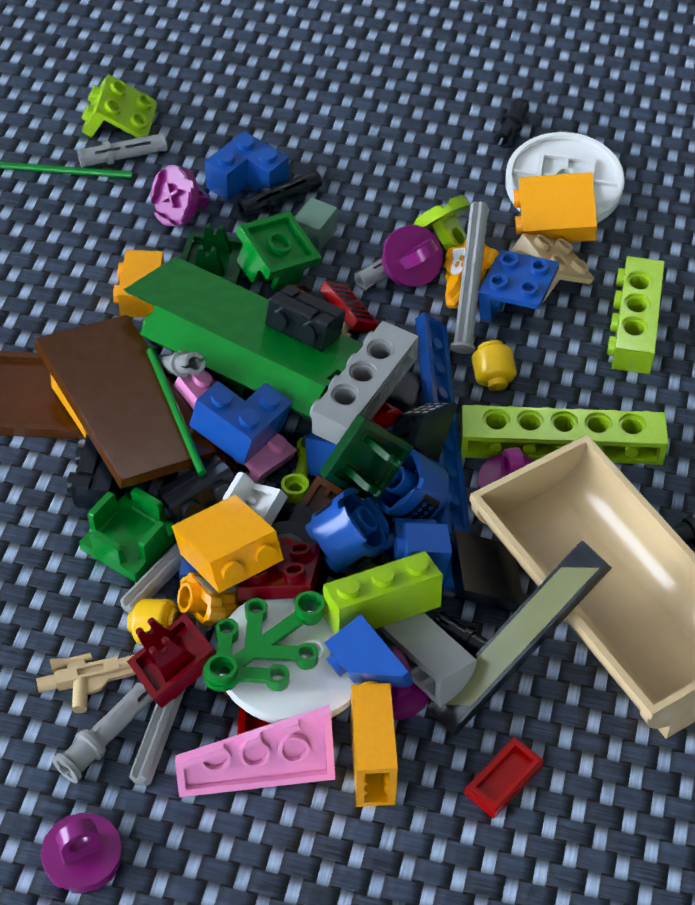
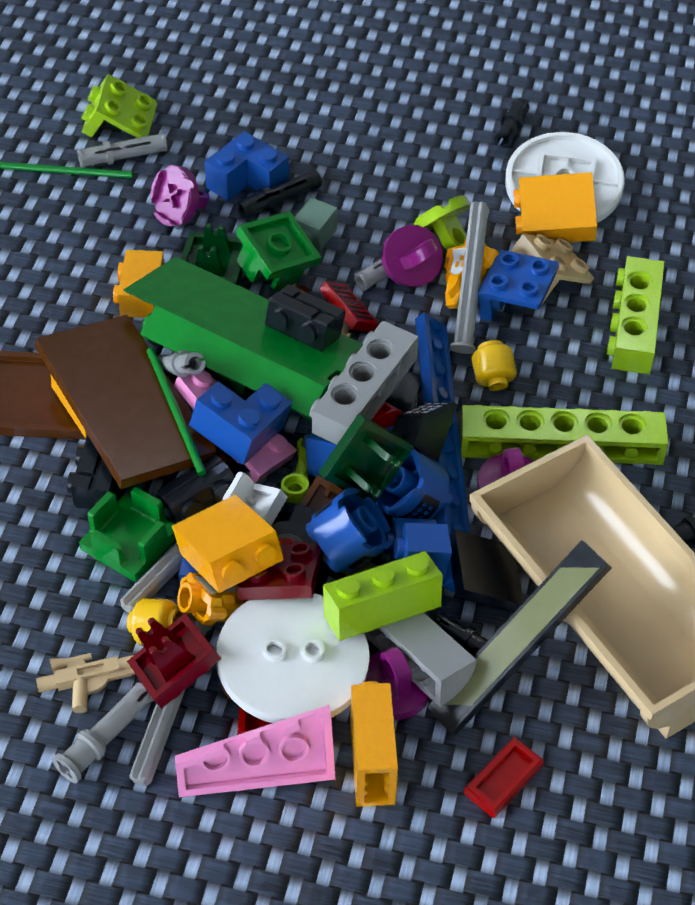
(81, 853): magenta tile -> none
(263, 646): green plant -> none
(365, 656): blue slope -> none

